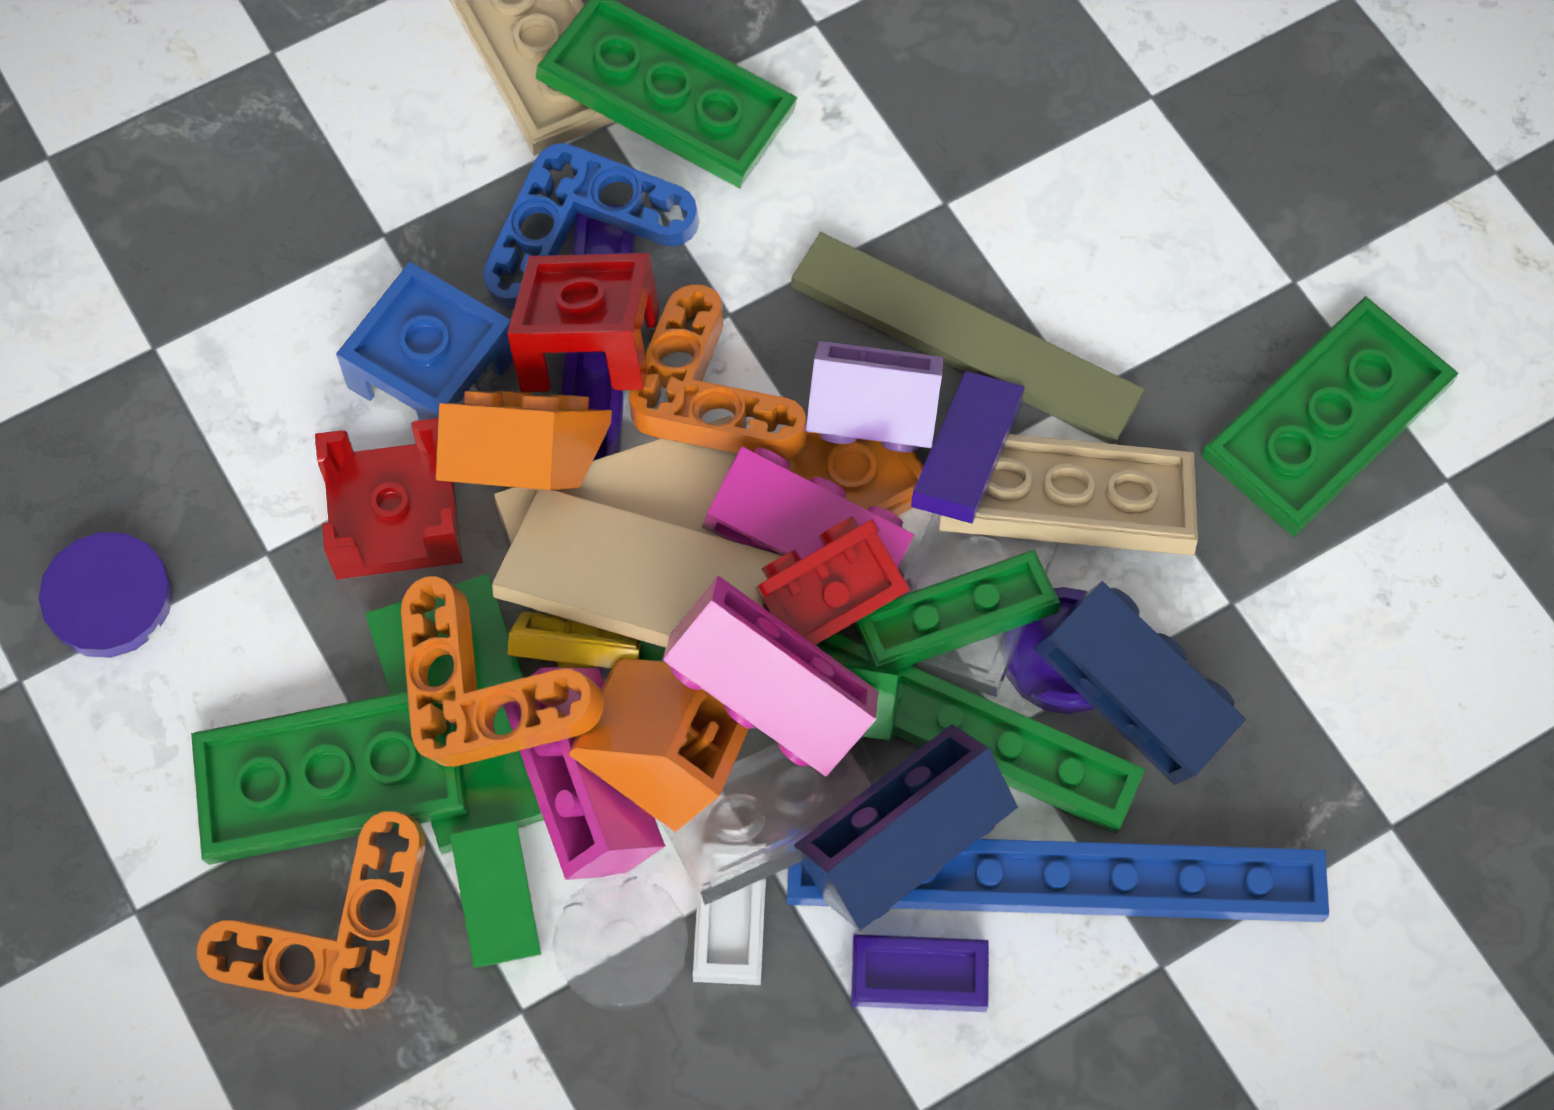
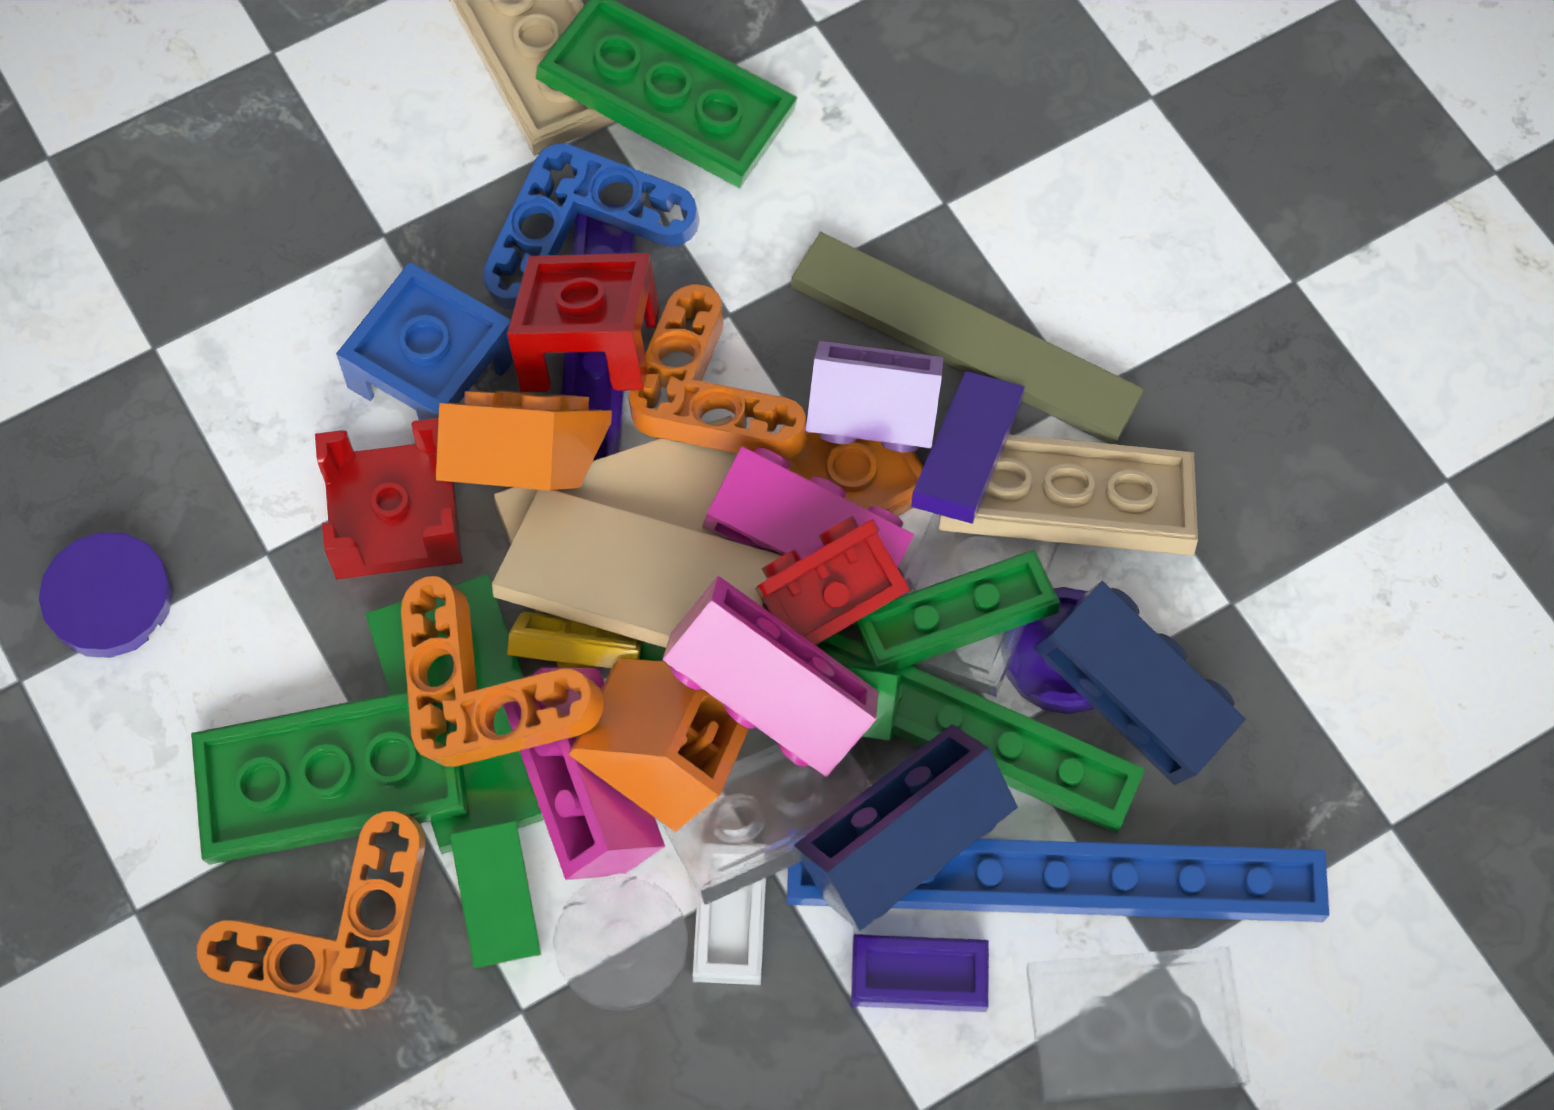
(1137, 1024): none -> clear tile
(1329, 416): green tile -> none

